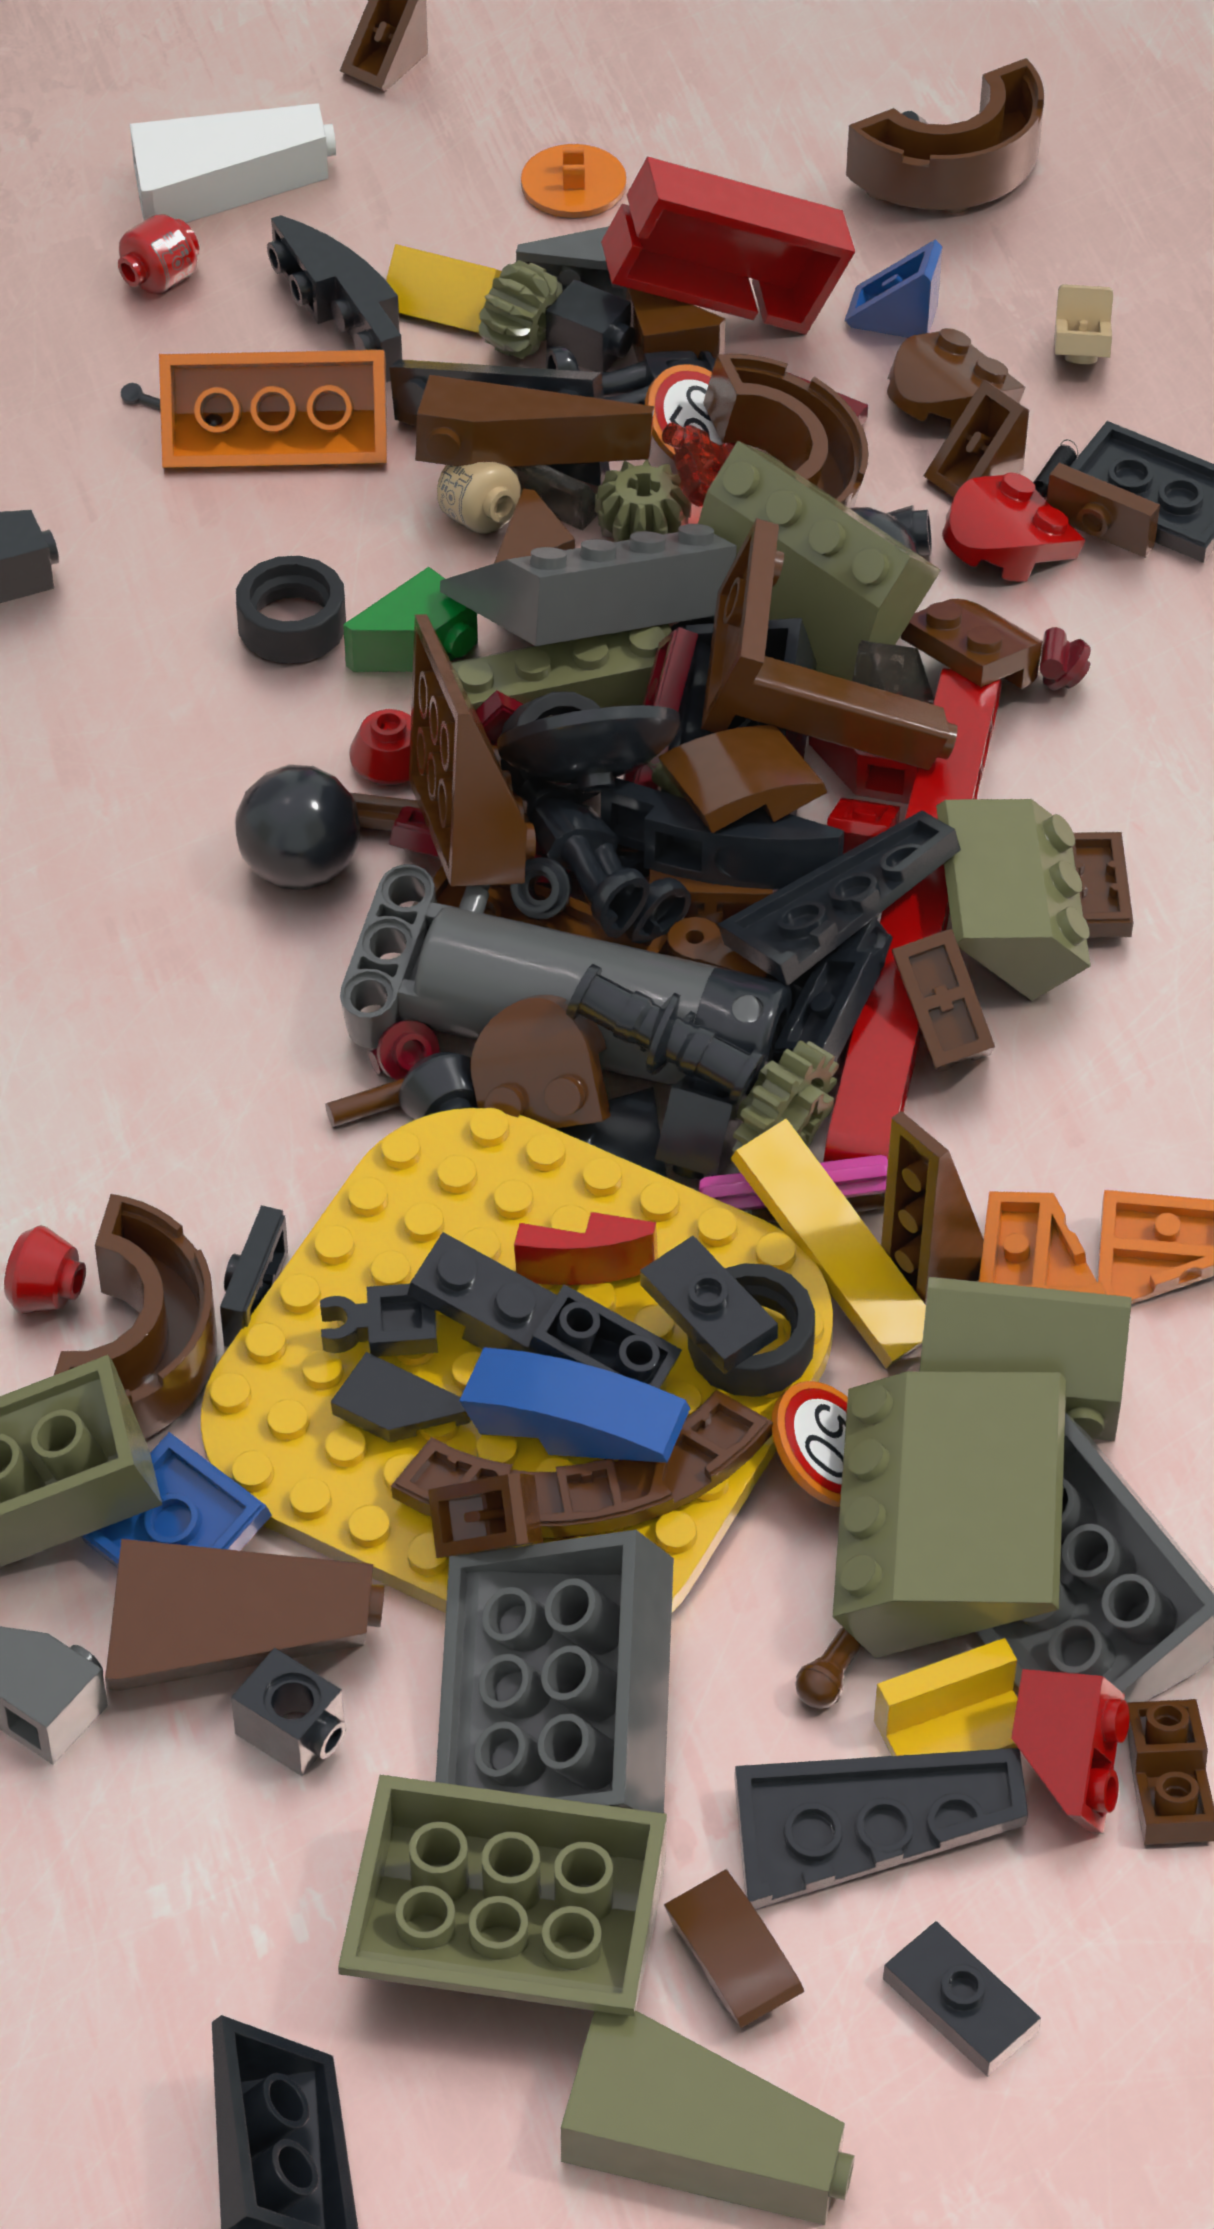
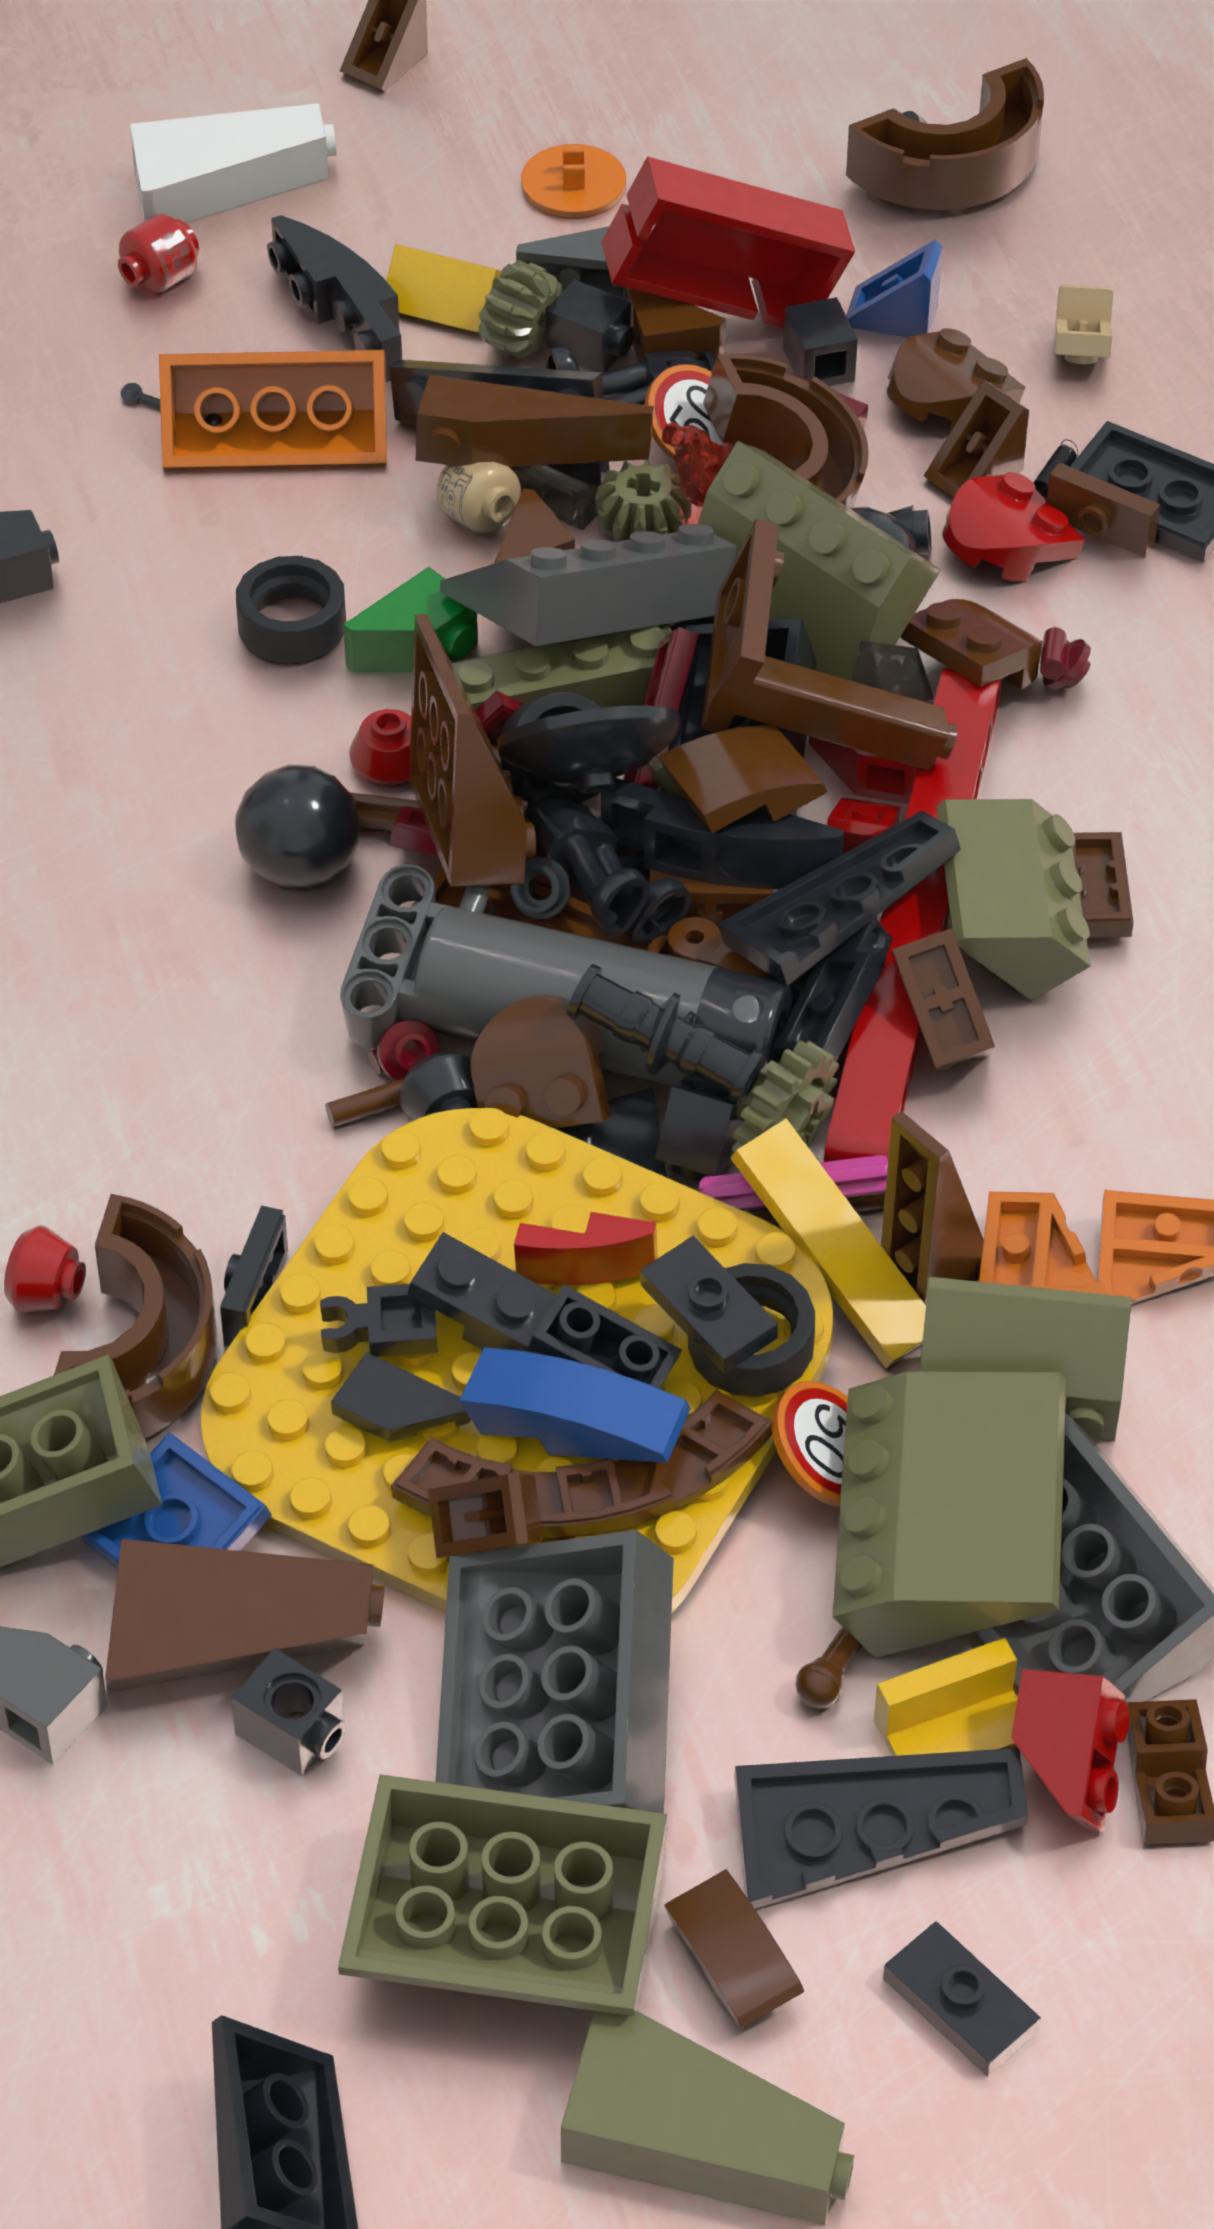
(820, 342): none -> black brick

